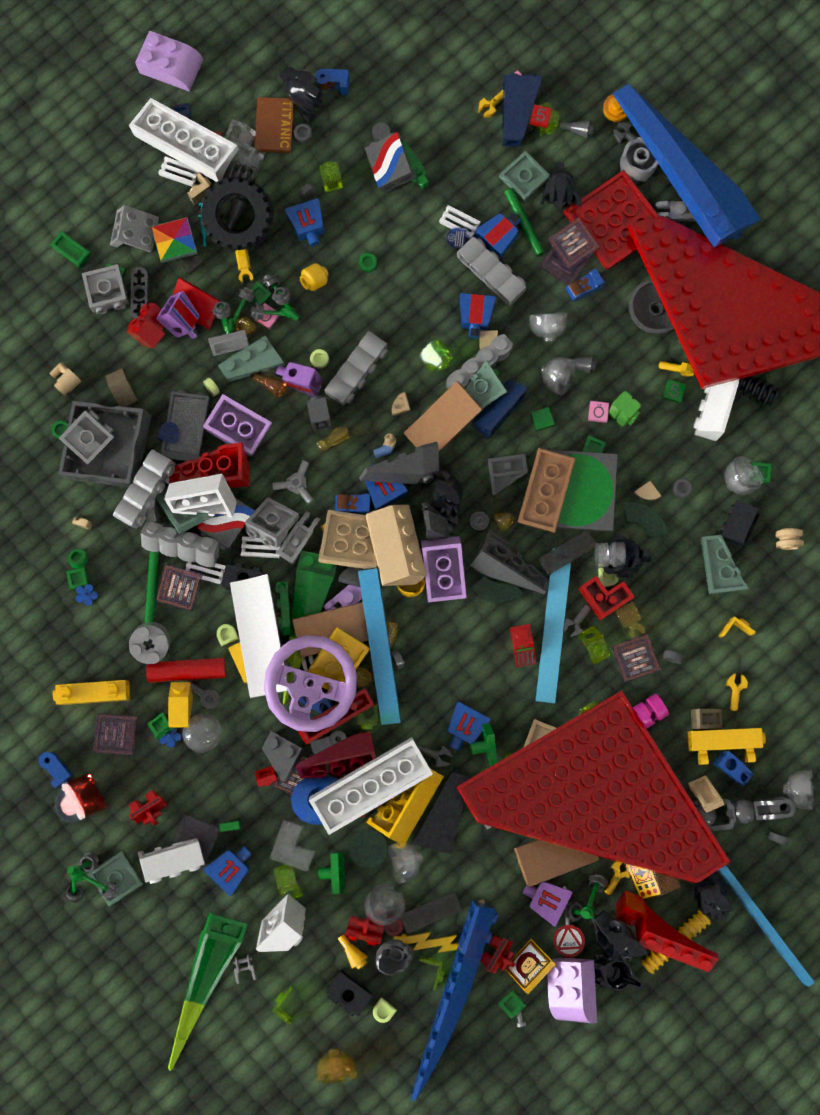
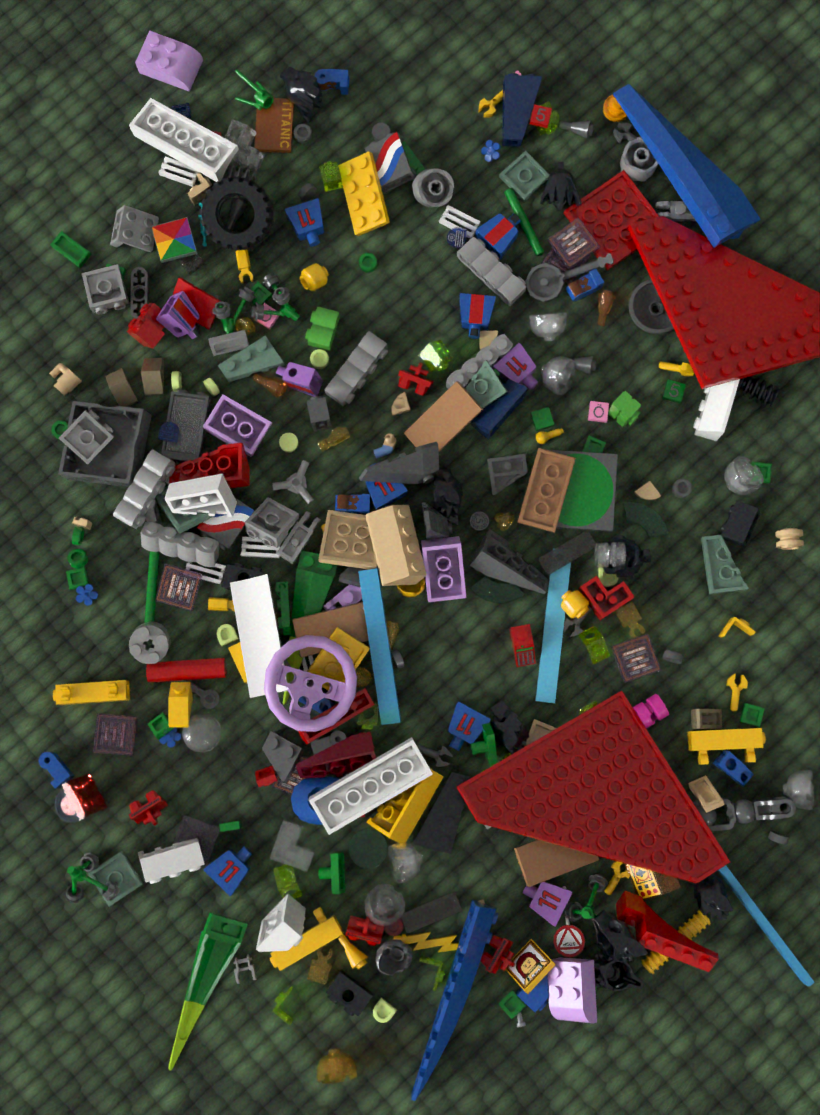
(78, 535): none -> green tile
(153, 376): none -> dark tan slope
(176, 380): none -> yellowish green tile
(220, 604): none -> yellow bar
(262, 96): none -> green plant
(288, 442): none -> yellowish green tile
(313, 939): none -> yellow brick
(320, 968): none -> clear yellow plate
(323, 328): none -> bright green brick
(363, 194): none -> yellow plate
(423, 383): none -> red hips
(442, 191): none -> light grey brick
(490, 151): none -> blue plant
(511, 731): none -> black piece
(517, 367): none -> medium lavender torso
(537, 997): none -> blue slope
(542, 437): none -> yellow piece
(546, 281): none -> dark grey piece
(575, 604): none -> yellow head
(605, 302): none -> clear orange cone
(751, 715): none -> green tile

